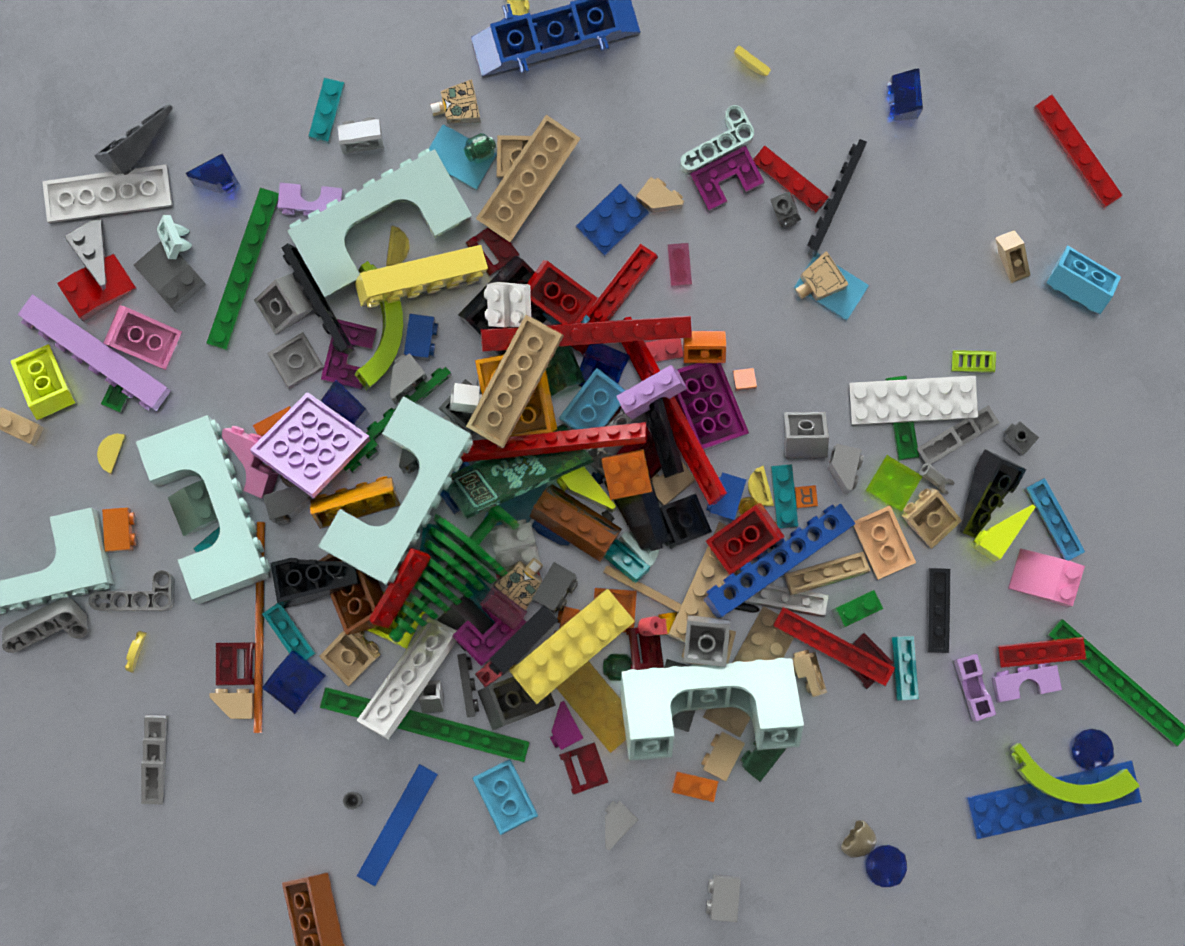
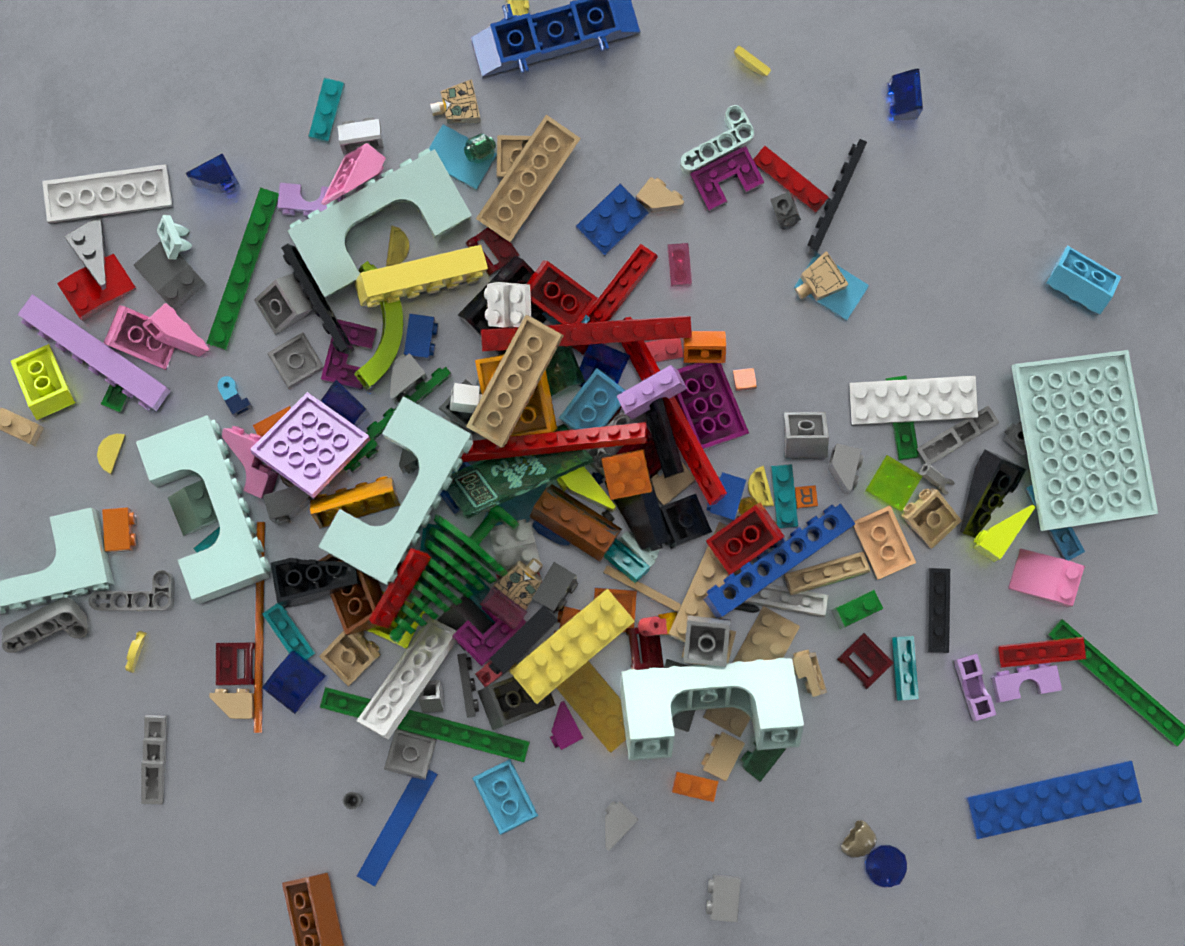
(124, 153): black wedge -> none
(172, 330): none -> bright pink slope
(229, 392): none -> leg
(354, 170): none -> bright pink slope
(410, 754): none -> light grey tile
(590, 765): dark red plate -> none
(615, 665): clear green head -> none
(834, 646): red plate -> none
(973, 369): lime slope -> none
(1013, 256): tan slope -> none
(1078, 151): red plate -> none
(1084, 440): none -> light aqua plate
(1092, 749): clear blue dish -> none
(1104, 791): lime arch -> none

